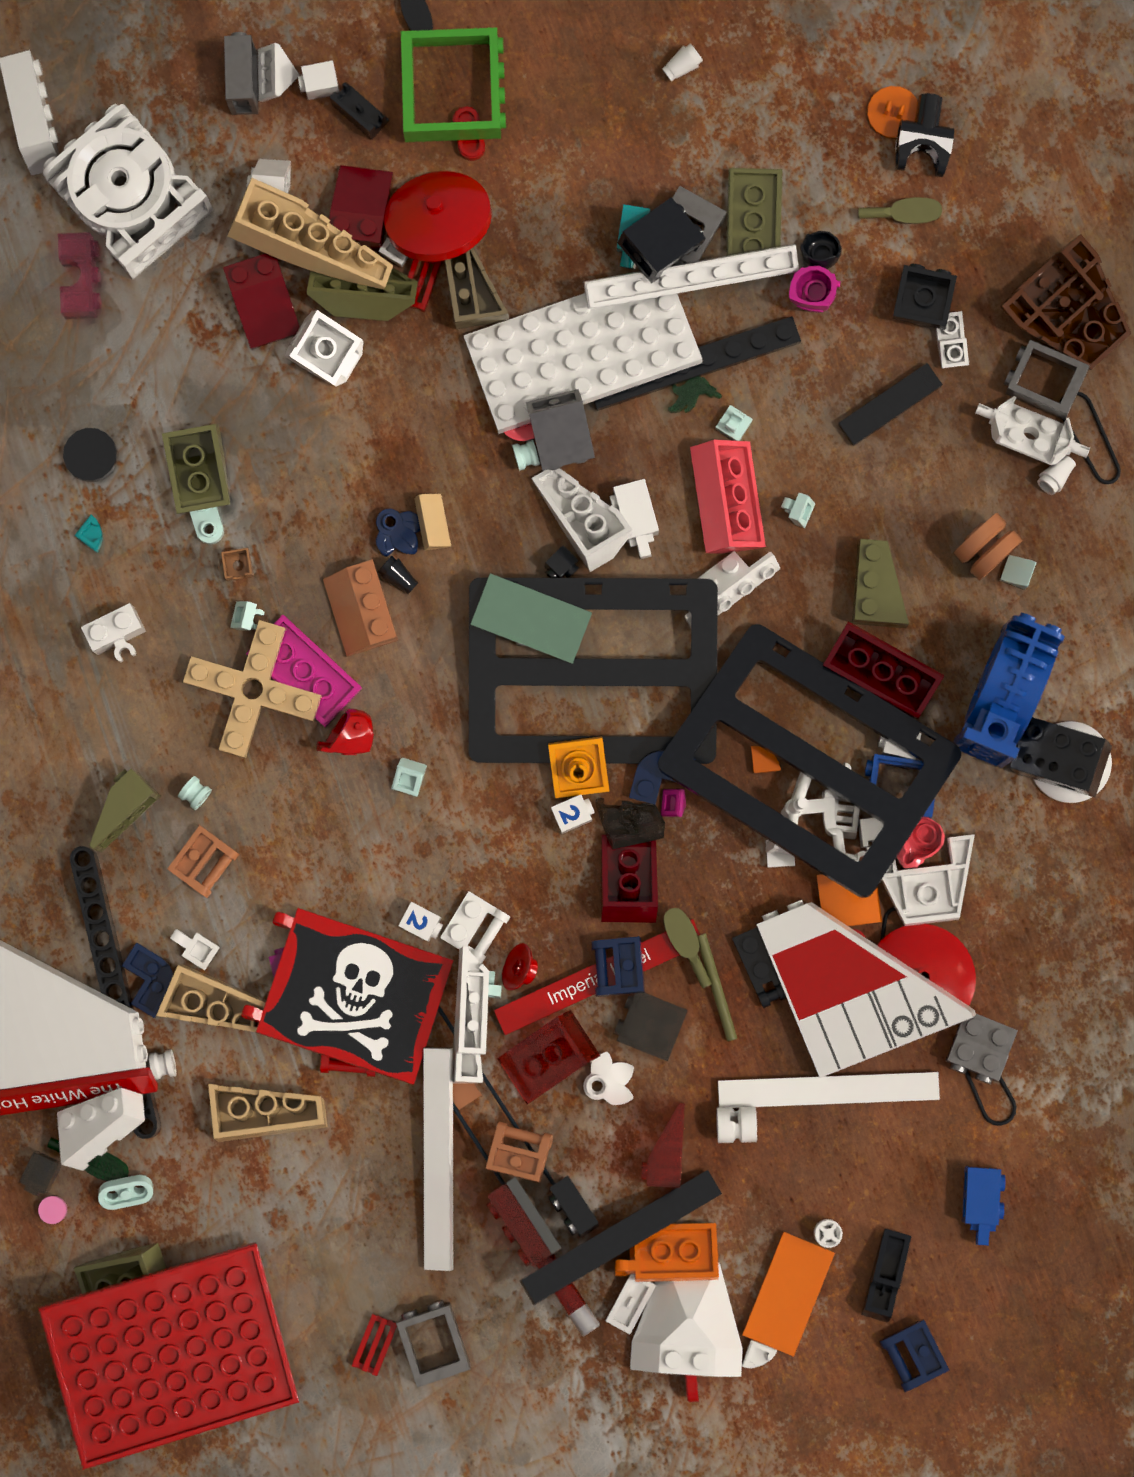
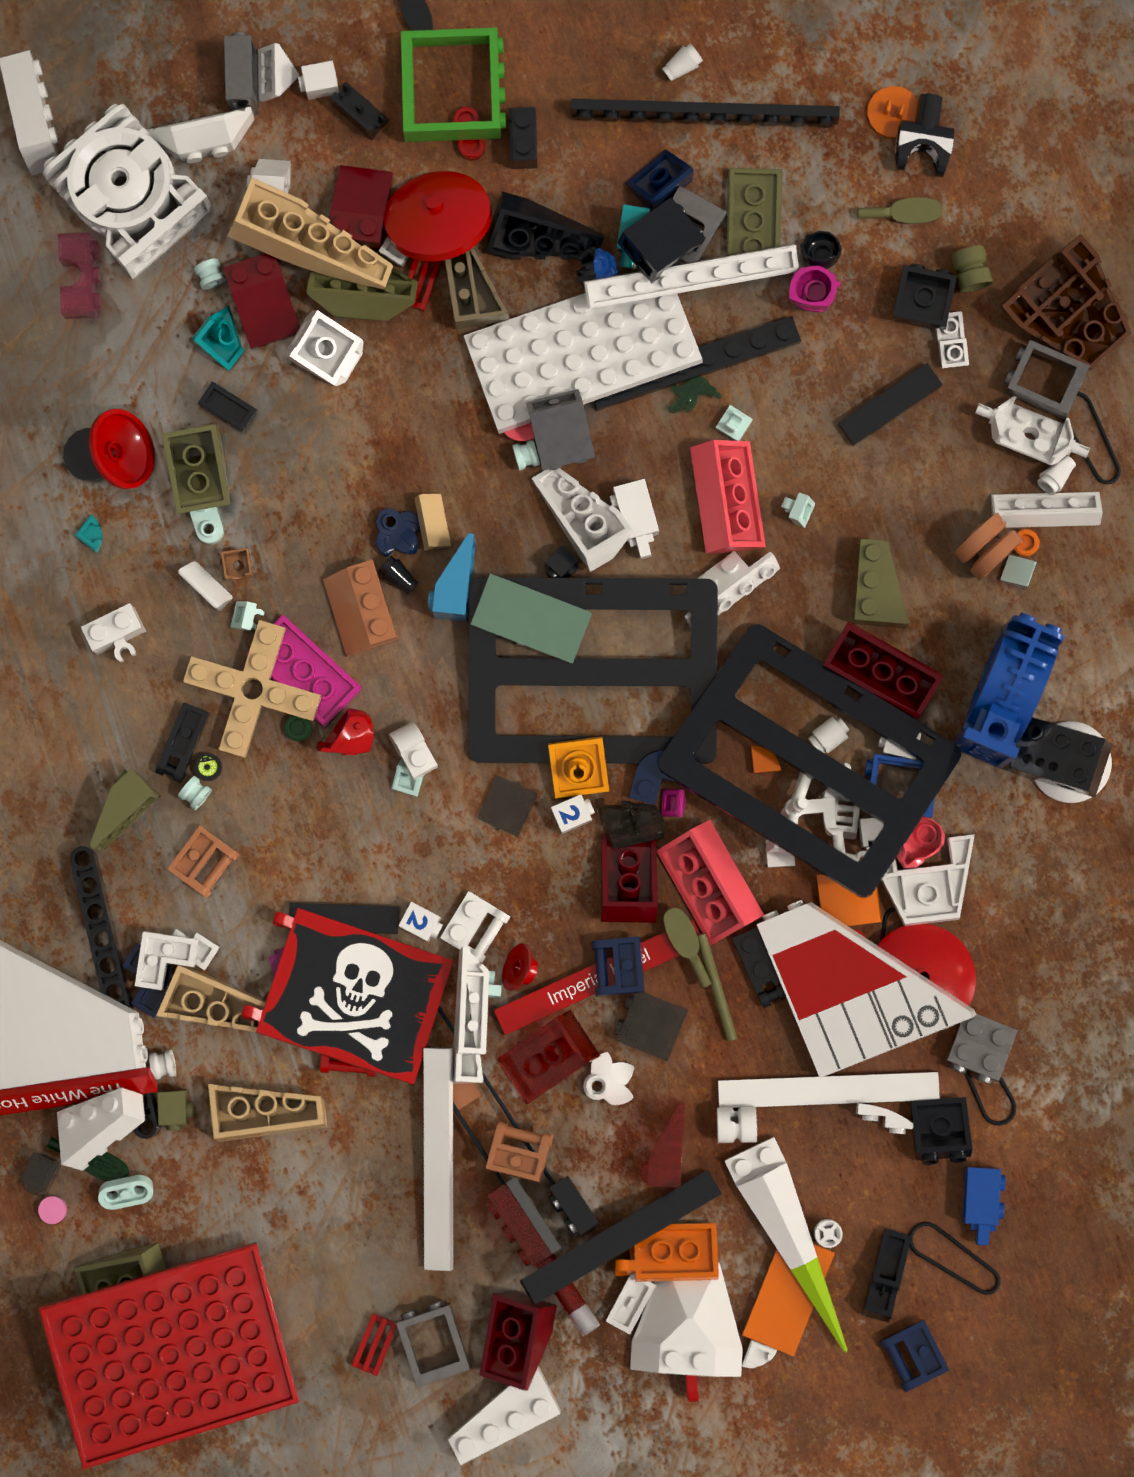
(121, 449): none -> red dish
(157, 952): none -> white plate
(174, 1109): none -> olive brick
(182, 741): none -> black plate
(204, 136): none -> white wedge
(205, 585): none -> white slope
(208, 767): none -> tile
(210, 274): none -> light aqua wheel
(219, 338): none -> teal slope
(227, 406): none -> black tile
(298, 728): none -> dark green tile
(368, 918): none -> black tile
(413, 750): none -> white brick
(451, 590): none -> dark azure slope
(504, 1418): none -> white wedge
(507, 806): none -> clear smoke piece
(516, 1338): none -> dark red slope
(523, 138): none -> black brick
(533, 230): none -> black wedge
(596, 265): none -> piece
(660, 179): none -> dark blue slope
(705, 111): none -> black plate
(709, 882): none -> coral slope
(770, 1192): none -> white plate
(829, 735): none -> white brick
(891, 1120): none -> white slope
(941, 1130): none -> black plate
(973, 273): none -> olive wheel
(998, 1279): none -> black piece
(1029, 544): none -> orange tile
(1048, 509): none -> white slope

